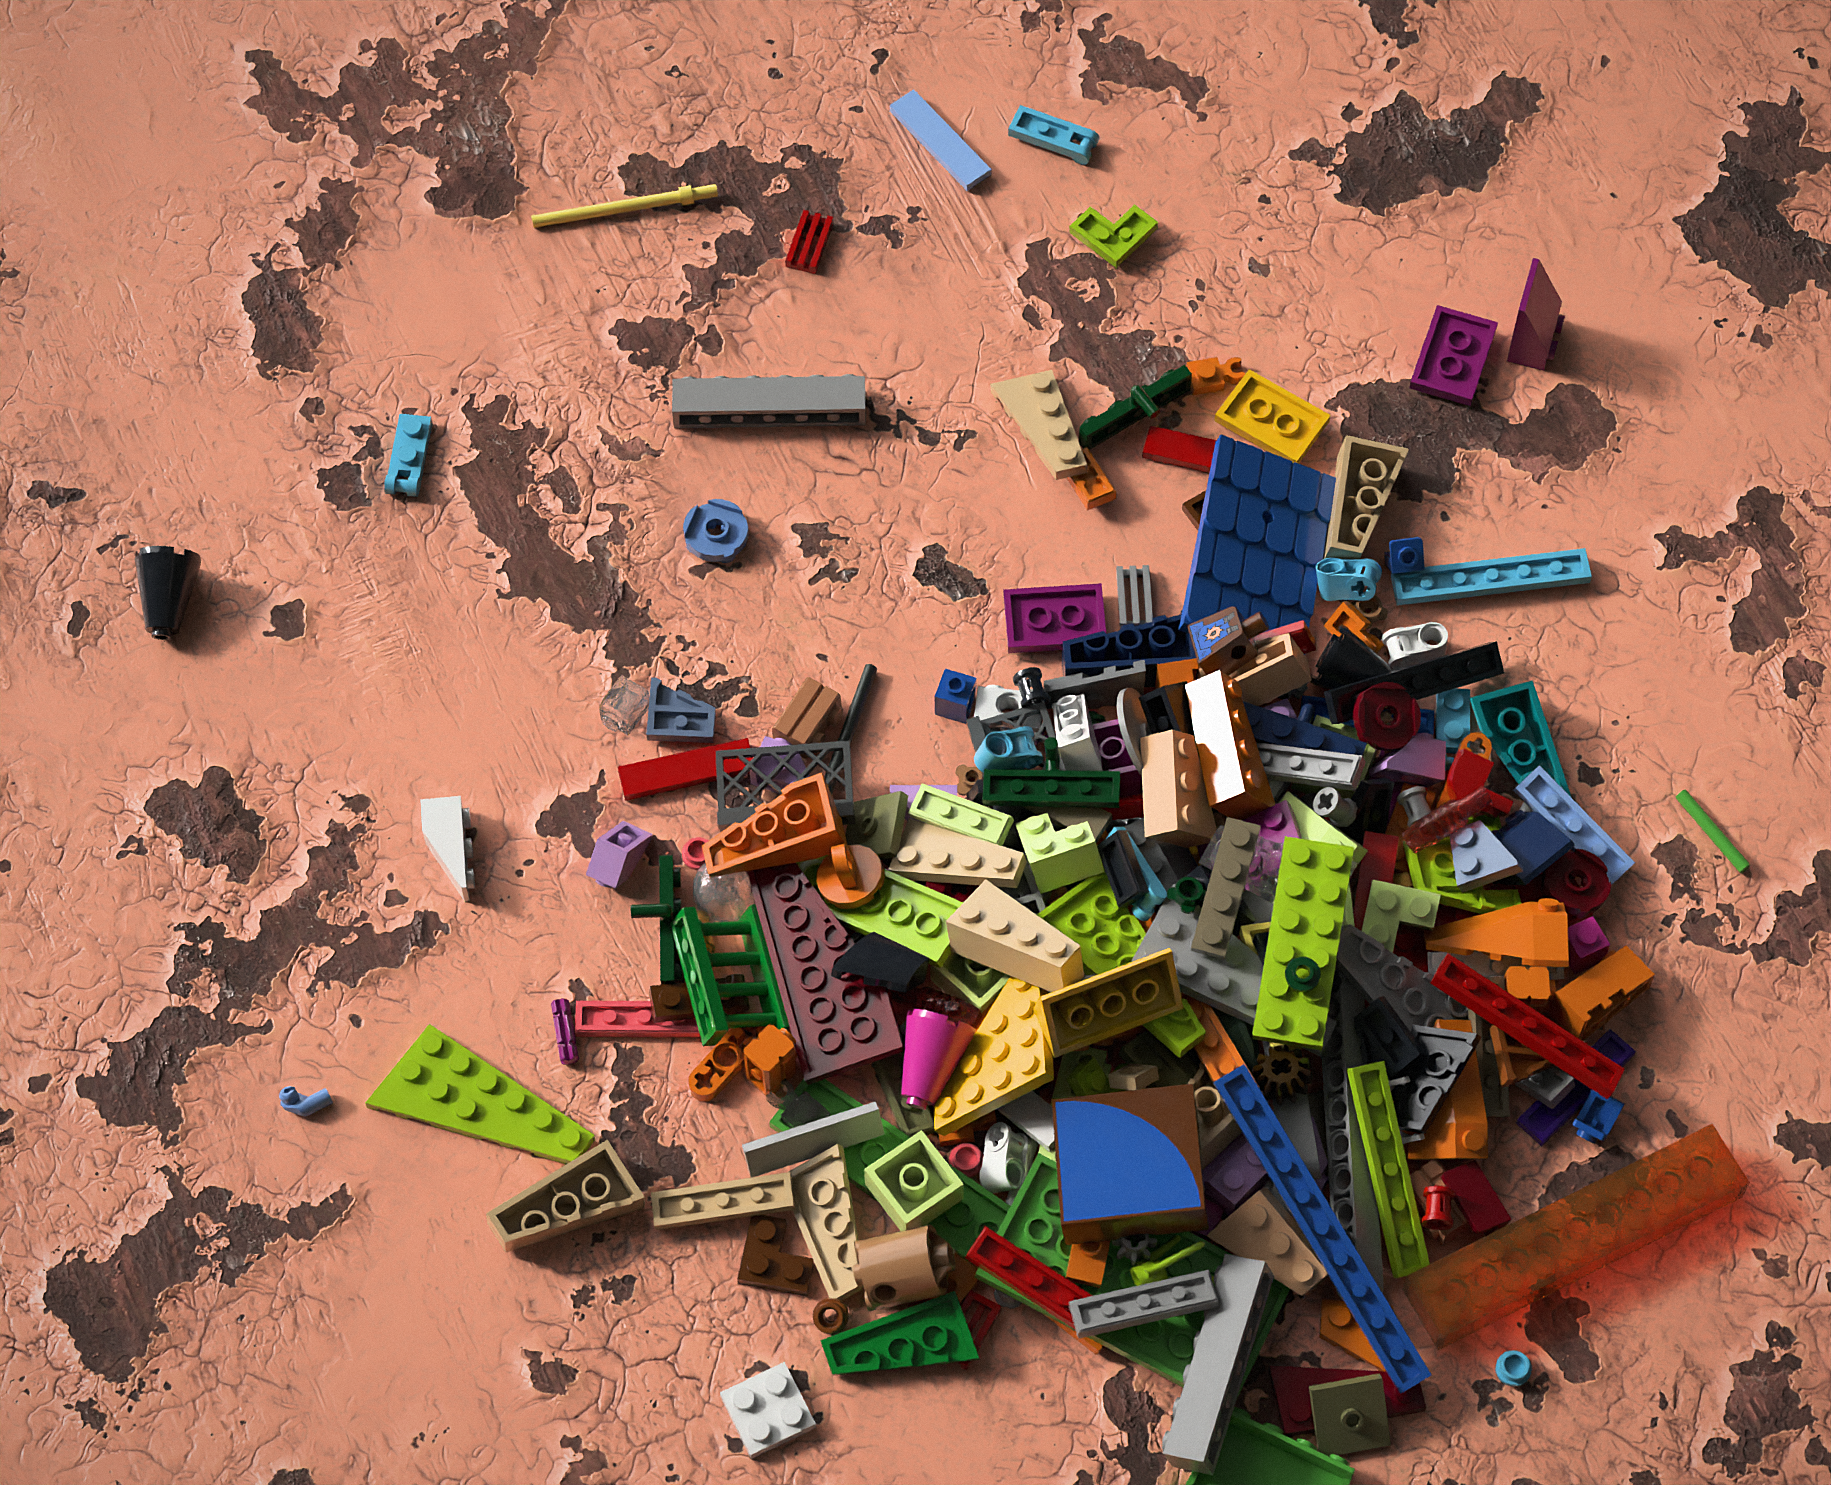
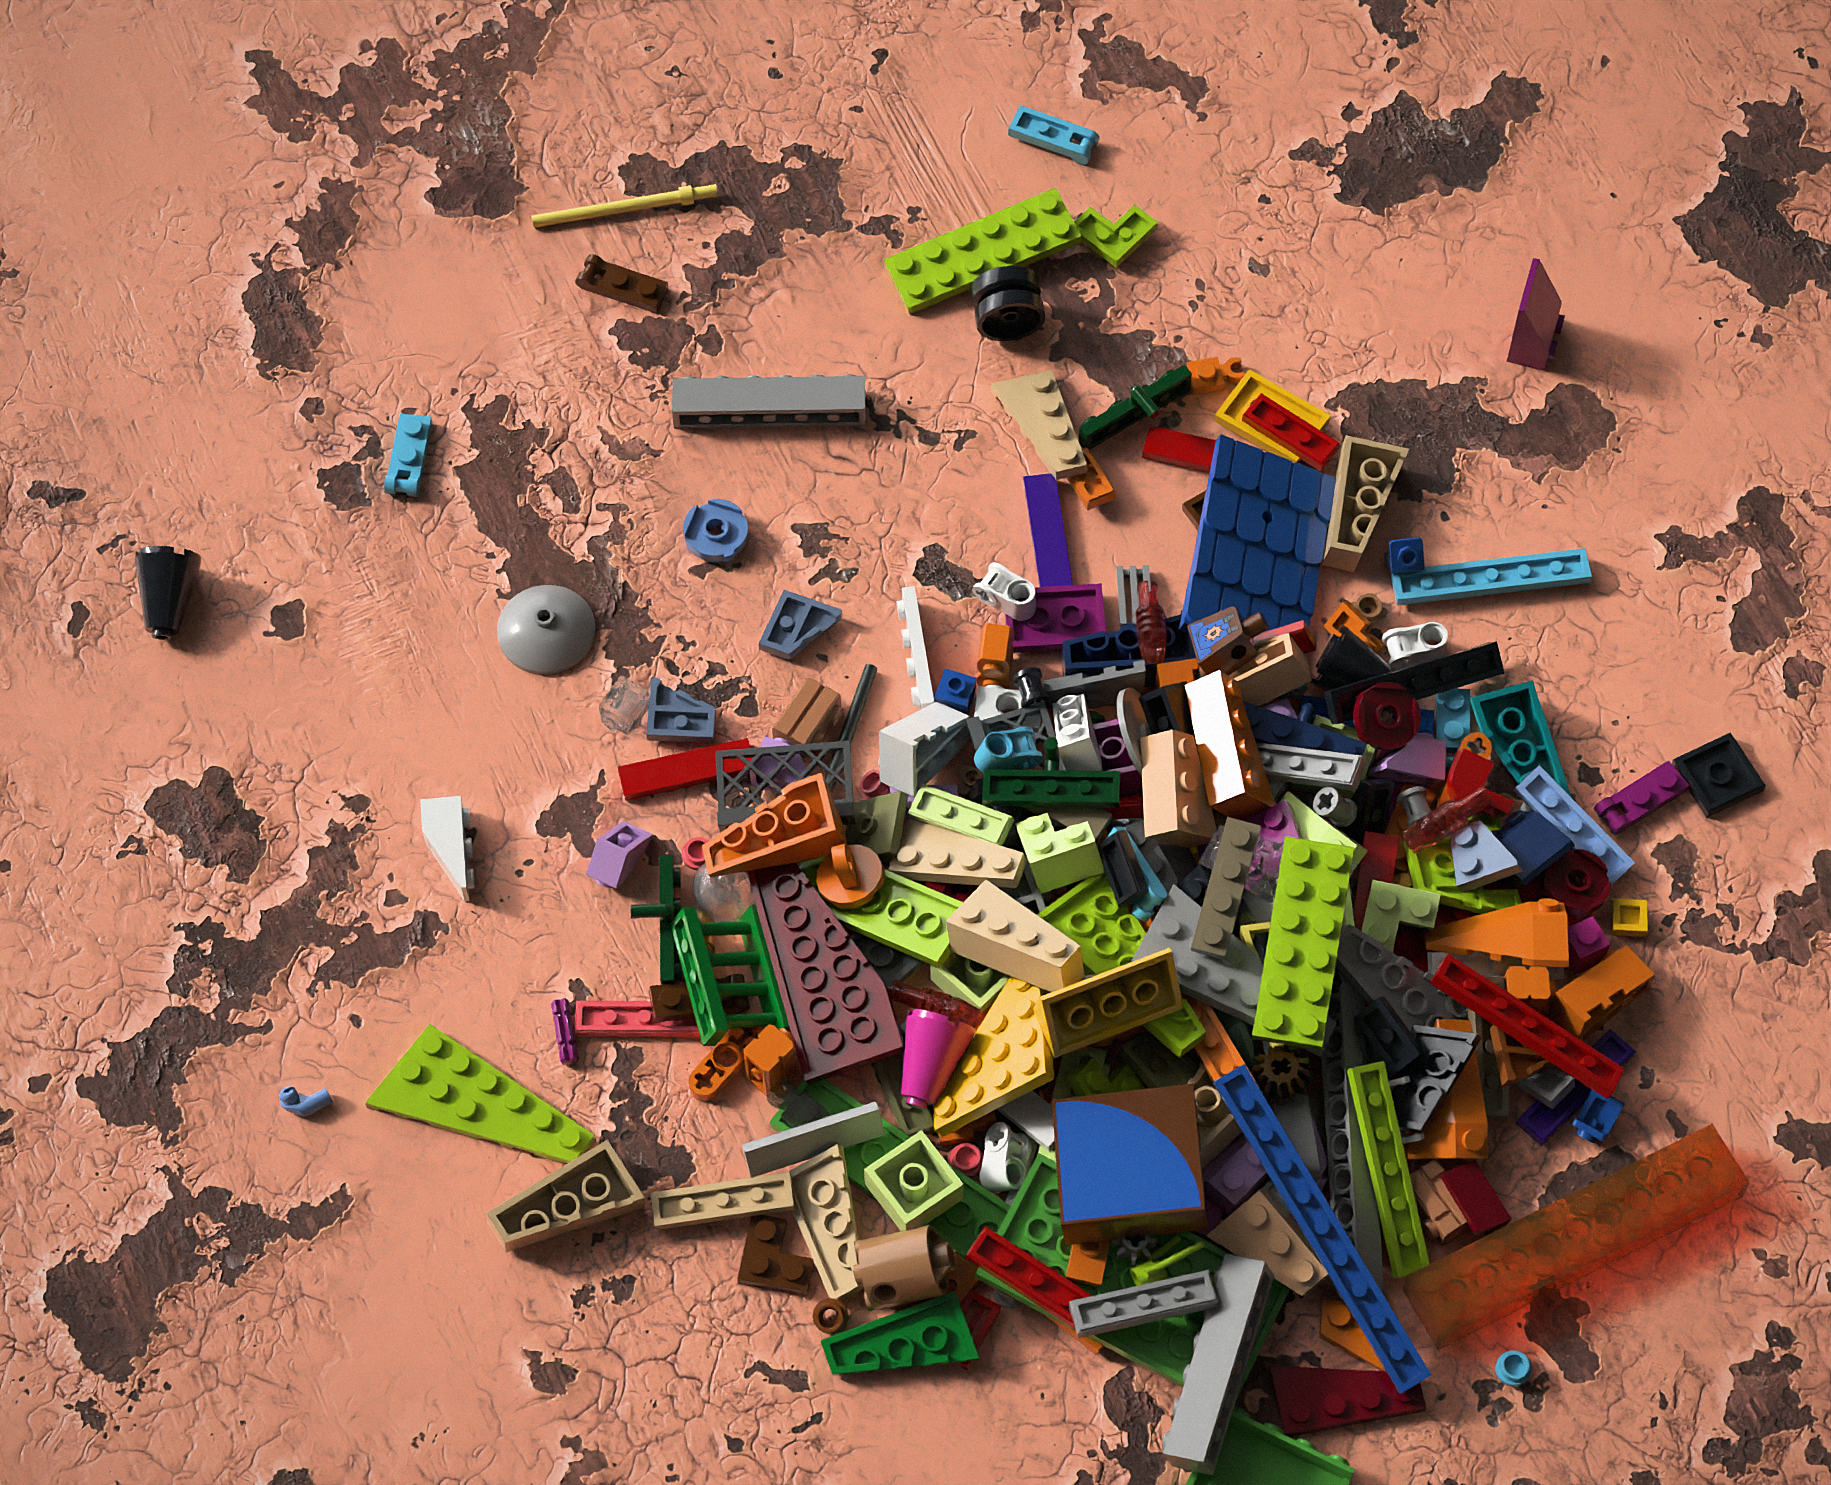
(550, 644): none -> light grey dish
(622, 284): none -> reddish brown plate
(767, 1410): white plate -> none
(796, 624): none -> sand blue wing
(815, 221): red tile -> none
(871, 785): none -> coral plate
(883, 963): black slope -> none
(913, 639): none -> white plate
(921, 746): none -> white wedge
(940, 140): light blue tile -> none
(995, 655): none -> orange brick
(1002, 588): none -> white piece
(1005, 238): none -> lime plate
(1007, 303): none -> black wheel
(1047, 530): none -> dark purple tile
(1133, 1077): tan plate -> none
(1150, 624): none -> clear red hinge
(1189, 886): dark green plate -> none
(1291, 432): none -> red tile
(1302, 984): dark green plate -> none
(1344, 581): medium azure piece -> none
(1350, 1415): olive plate -> none
(1438, 1207): red bush -> none
(1453, 355): magenta plate -> none
(1629, 917): none -> yellow plate
(1642, 797): none -> magenta plate
(1713, 831): bright green bar -> none
(1719, 774): none -> black tile

